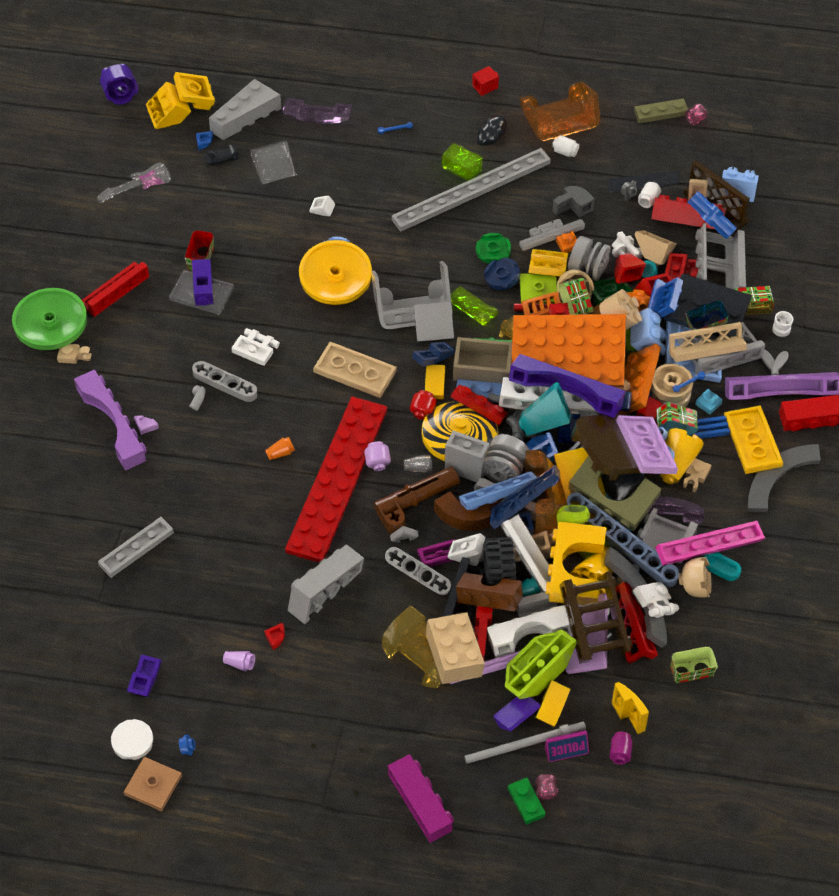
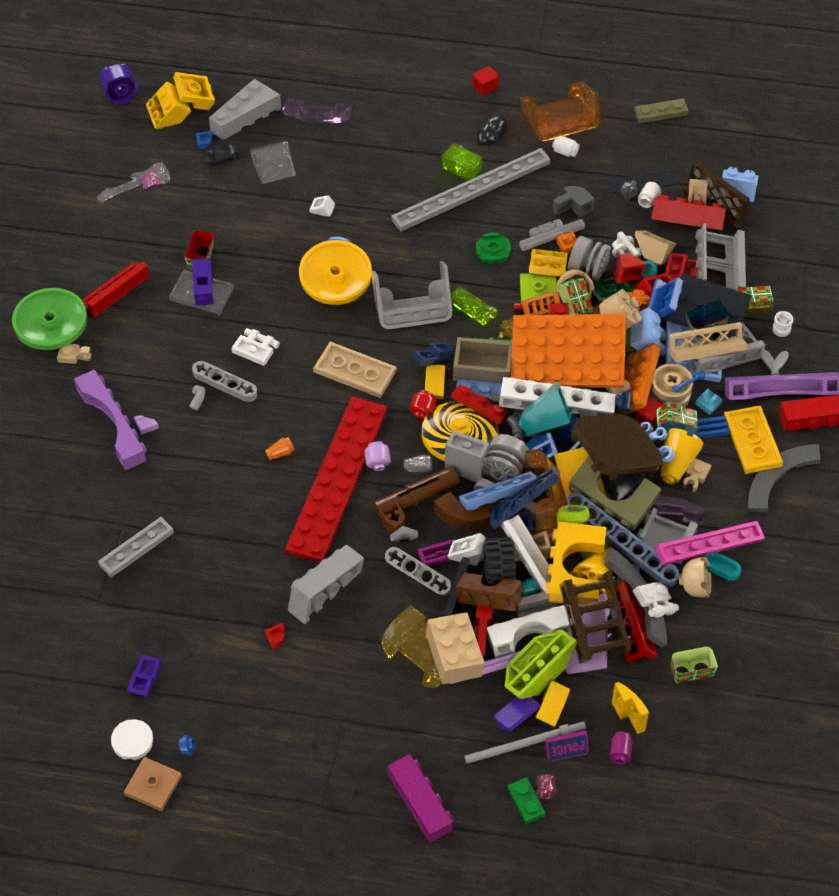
(239, 659): lavender cone -> none
(381, 130): blue hinge -> none
(433, 321): light grey tile -> none
(502, 274): dark blue tile -> none
(602, 397): dark purple arch -> none
(646, 445): lavender tile -> none
(696, 114): clear pink wheel -> none
(712, 214): blue piece -> none

